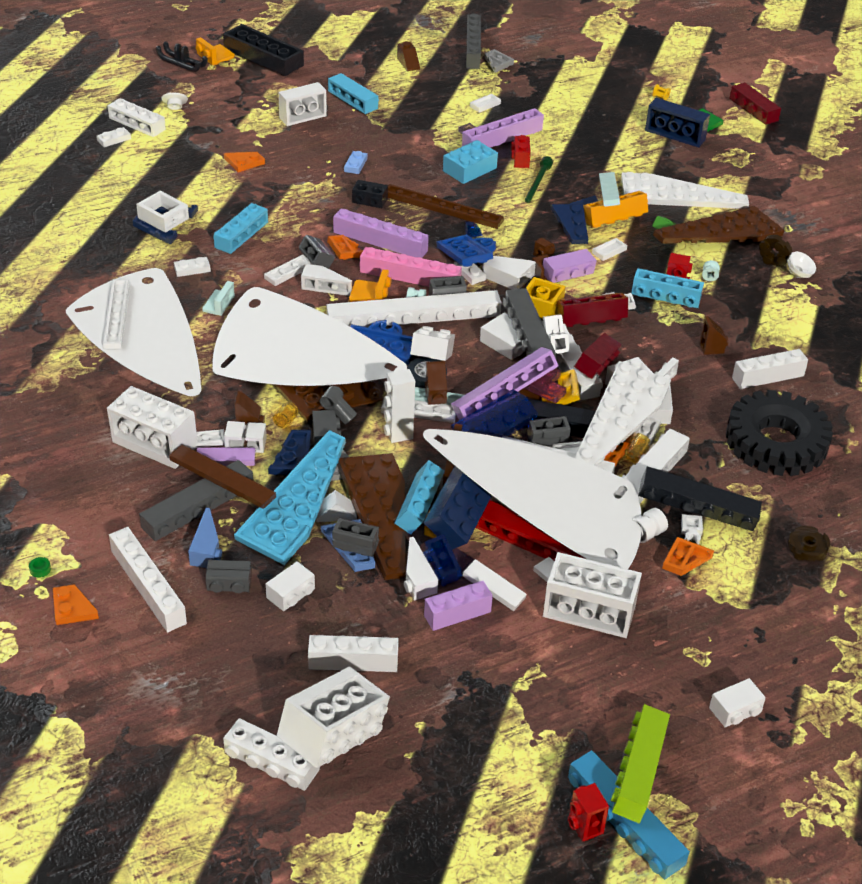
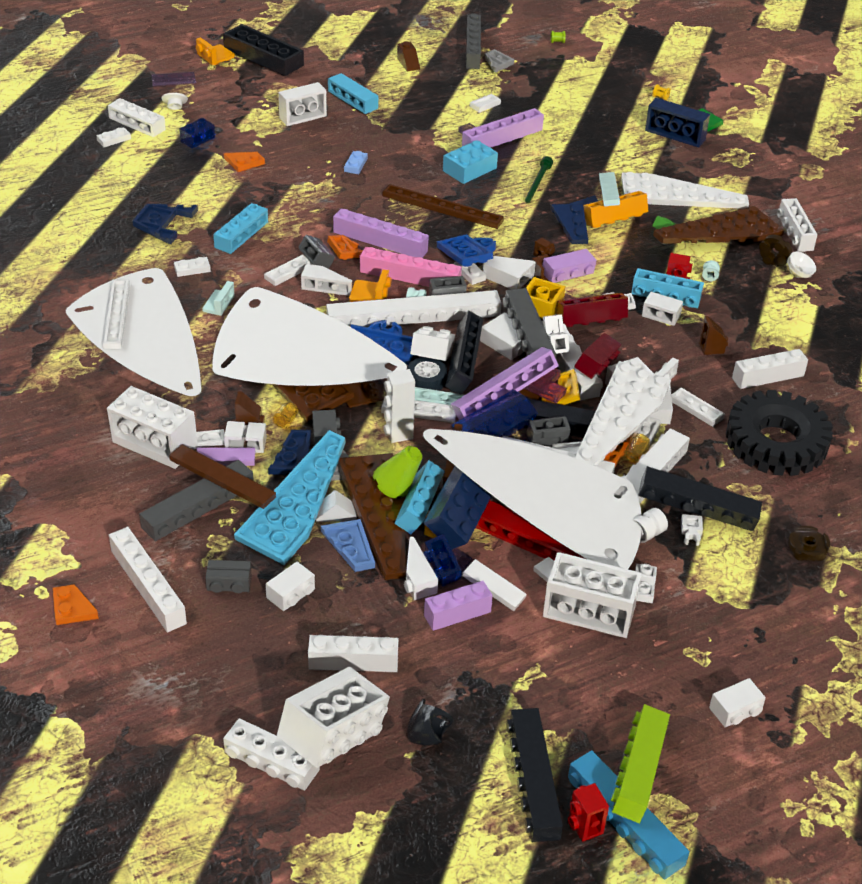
(39, 567): green tile -> none
(165, 222): white window -> none
(173, 78): none -> clear purple tile
(181, 57): black piece -> none
(197, 133): none -> clear blue brick
(205, 542): medium blue slope -> none
(334, 400): dark grey piece -> none
(355, 537): dark grey brick -> none
(370, 194): black brick -> none
(398, 472): none -> lime cone
(425, 726): none -> black piece
(436, 383): reddish brown slope -> none
(464, 353): none -> black brick
(472, 230): clear blue tile -> none
(521, 151): red brick -> none
(535, 775): none -> black brick
(558, 36): none -> lime bush
(609, 249): white tile -> none
(647, 582): none -> white slope
(662, 308): none -> white brick
(686, 556): orange wing -> none
(697, 407): none -> white tile
(755, 103): dark red brick -> none
(797, 225): none -> white brick

